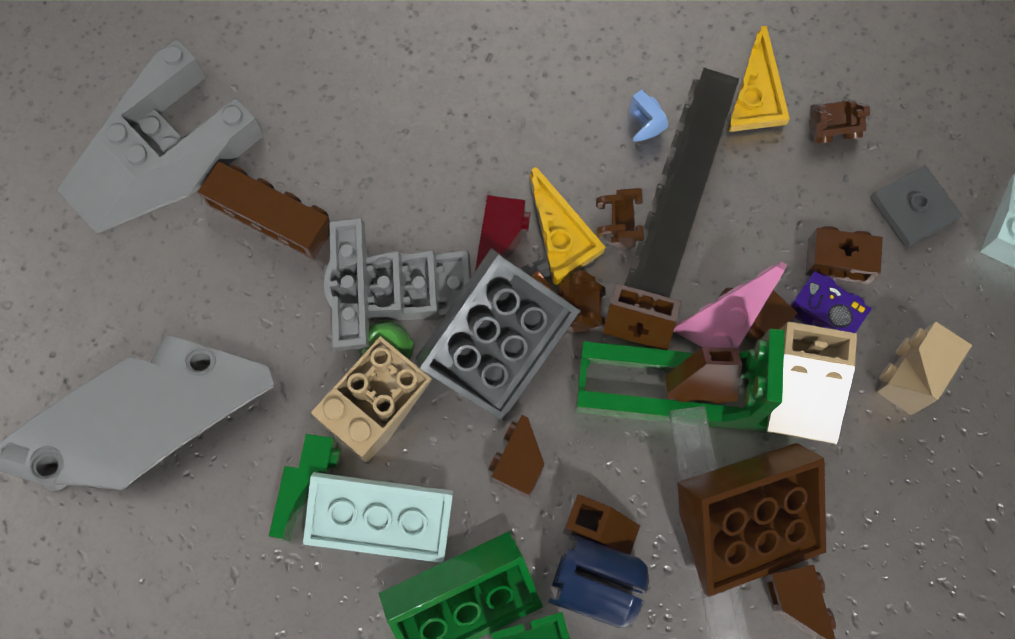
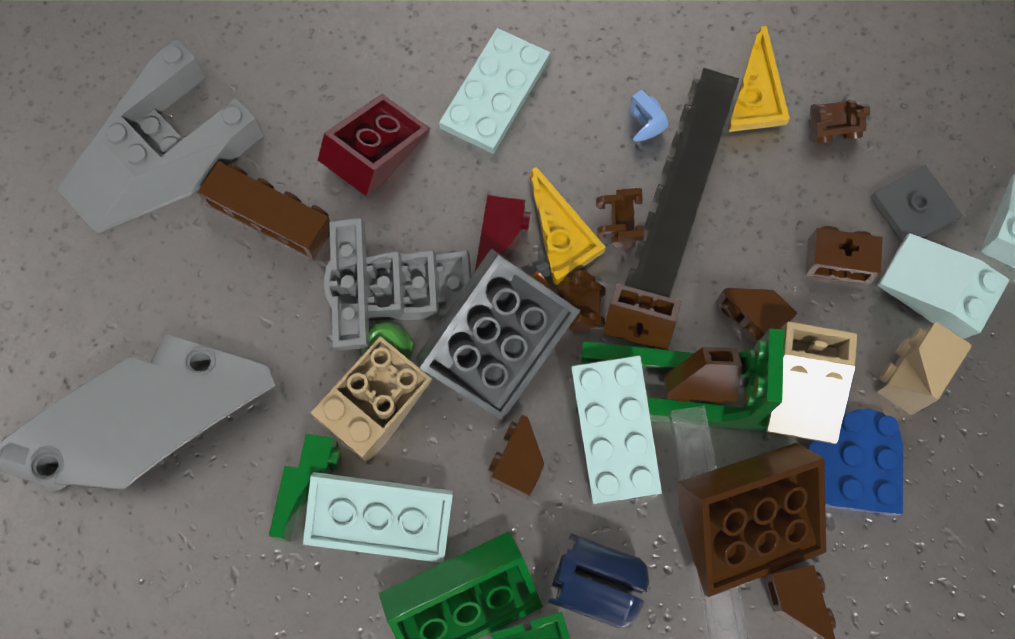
(371, 143): none -> dark red slope
(494, 90): none -> light aqua plate
(601, 524): reddish brown slope -> none
(616, 429): none -> light aqua plate
(732, 315): bright pink wing -> none
(829, 306): dark purple brick -> none
(864, 464): none -> blue plate
(943, 285): none -> light aqua slope

